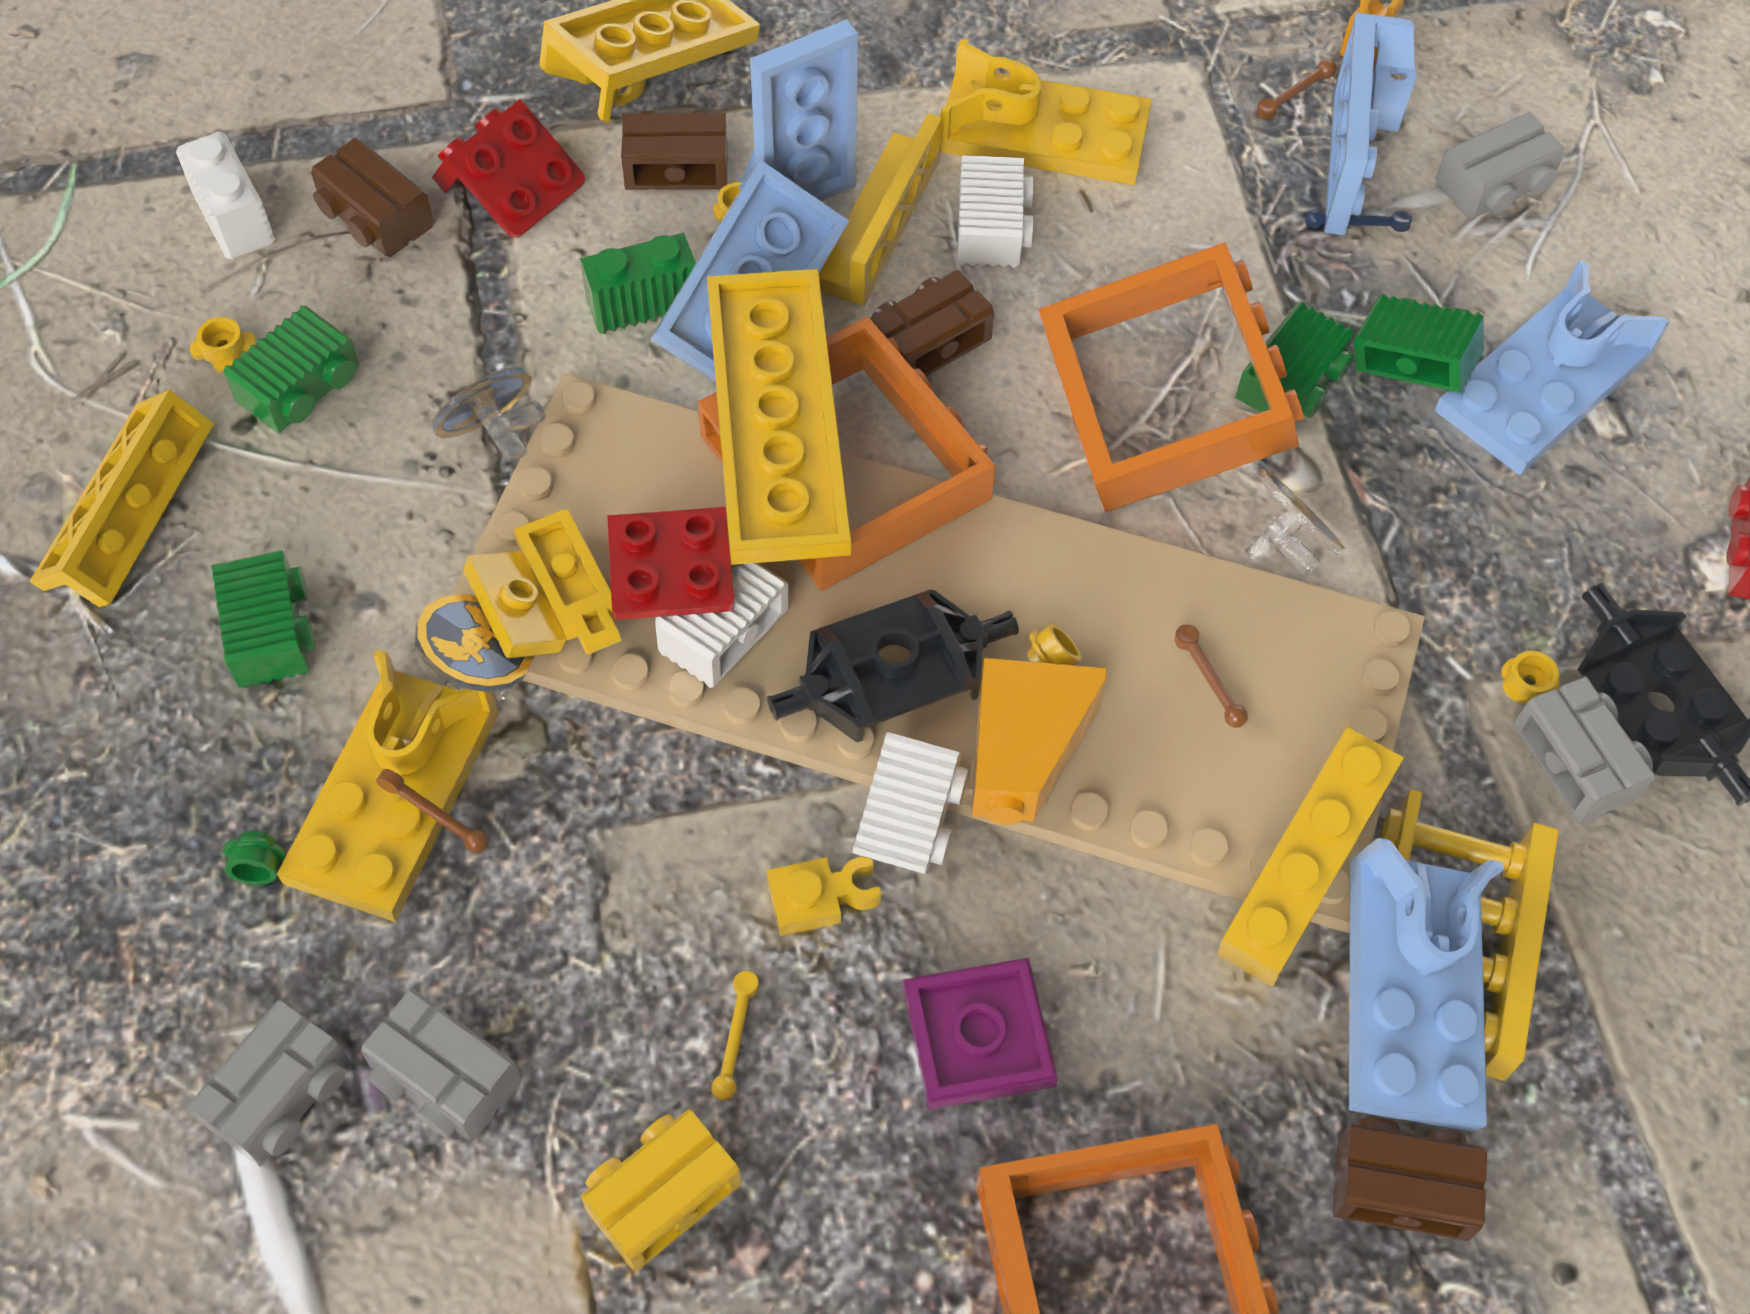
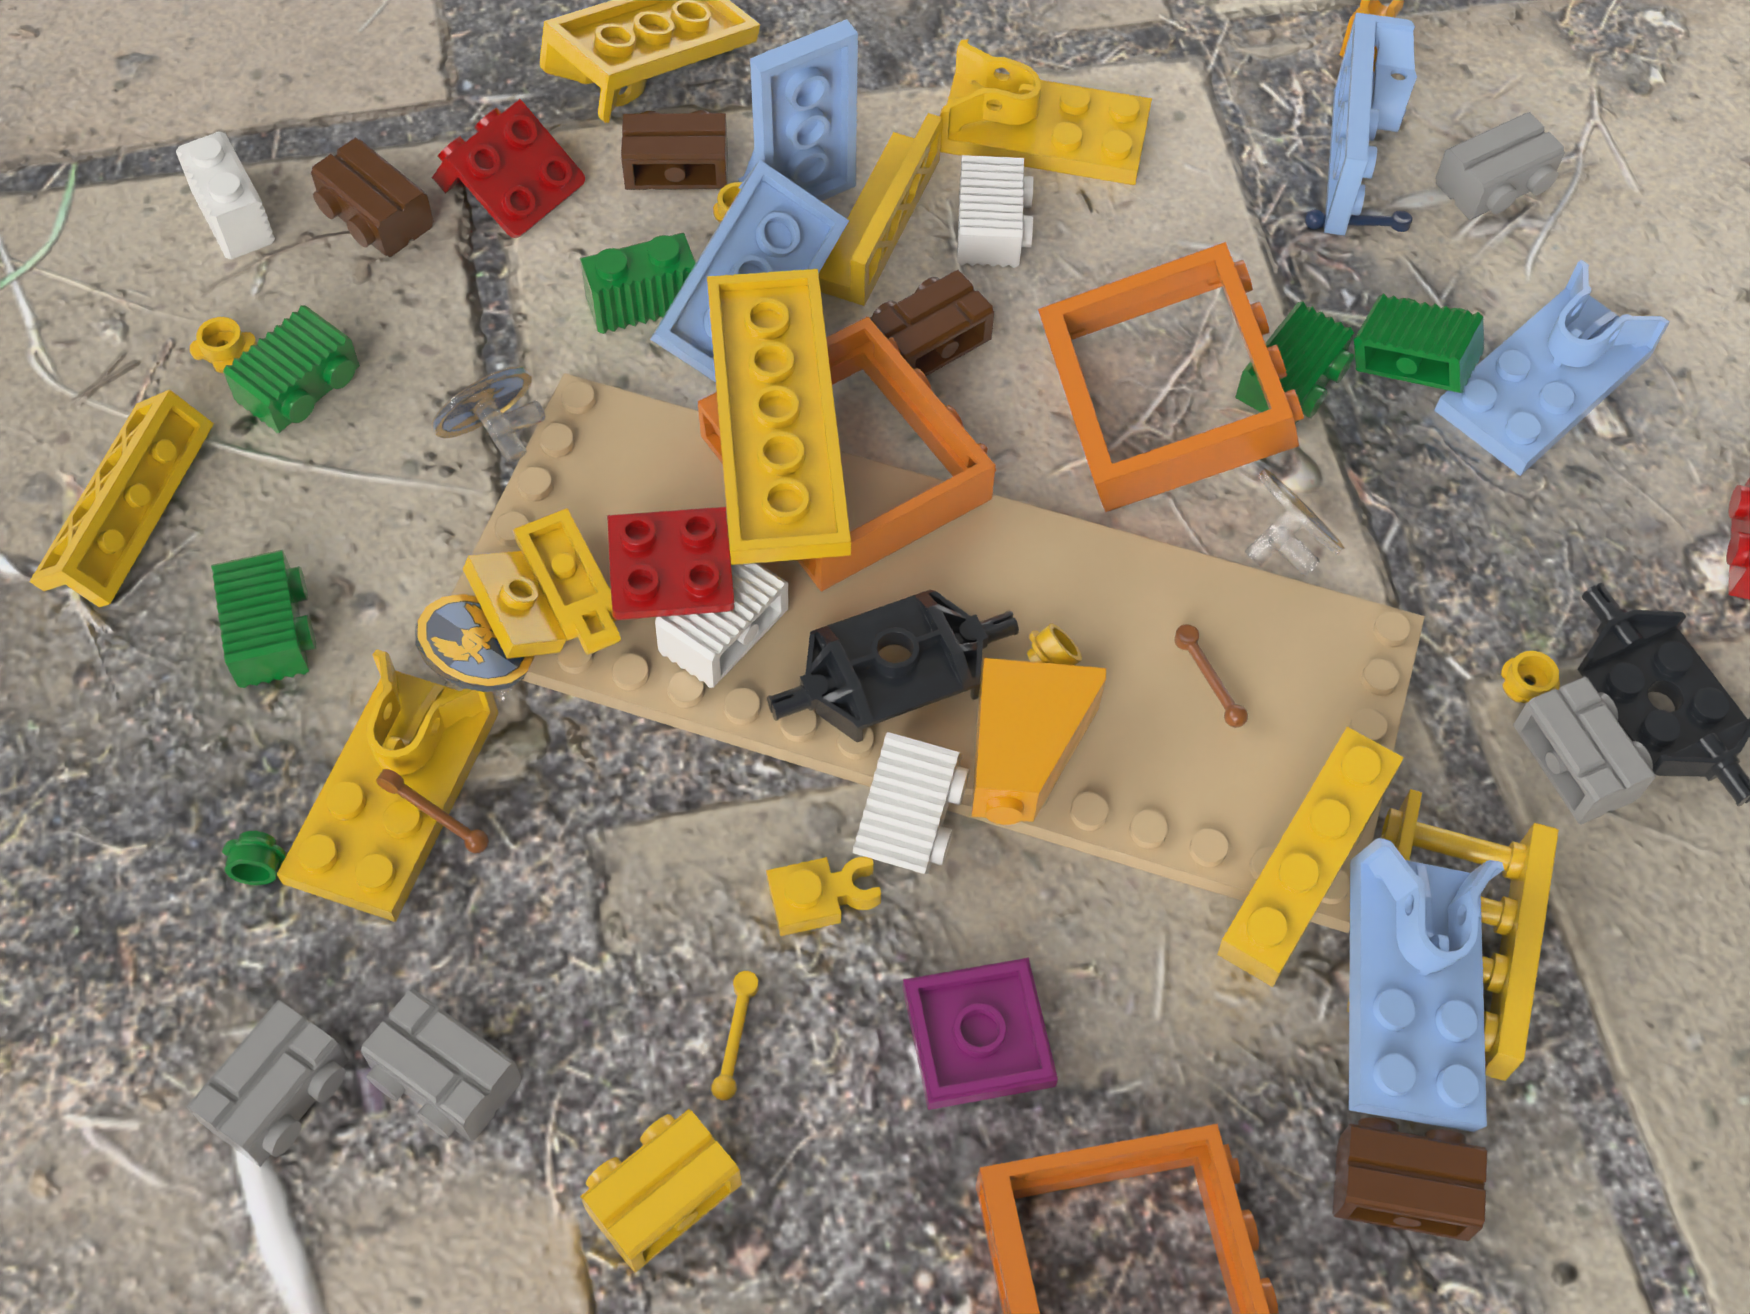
(1268, 107): dark orange hinge -> none

